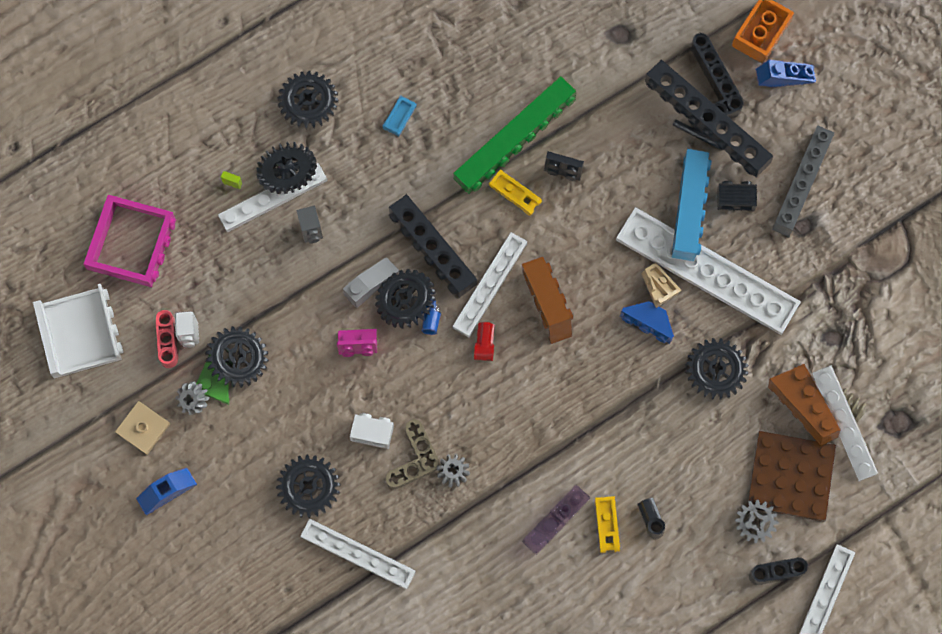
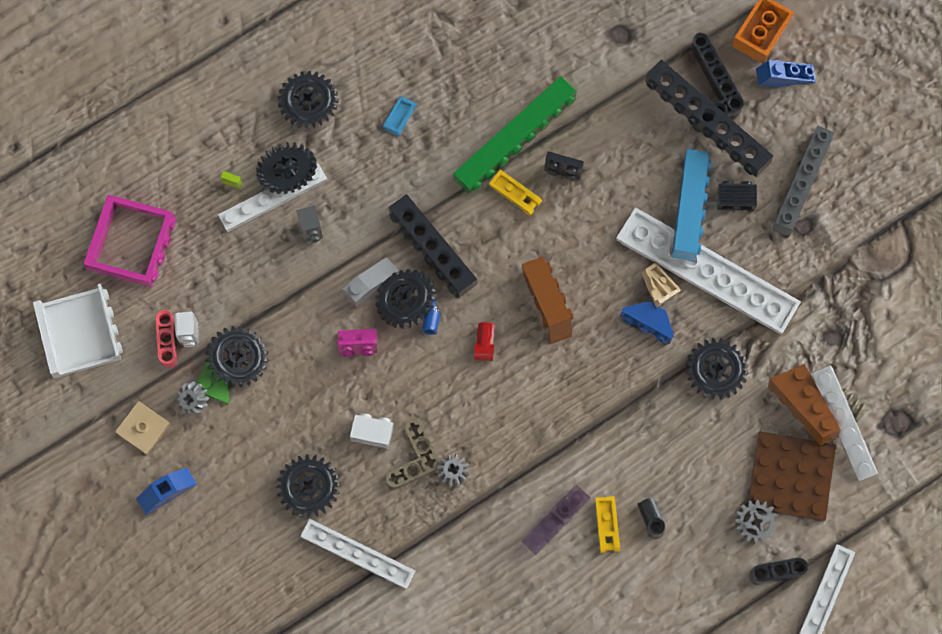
(489, 285): white plate -> none
(694, 132): black bar -> none

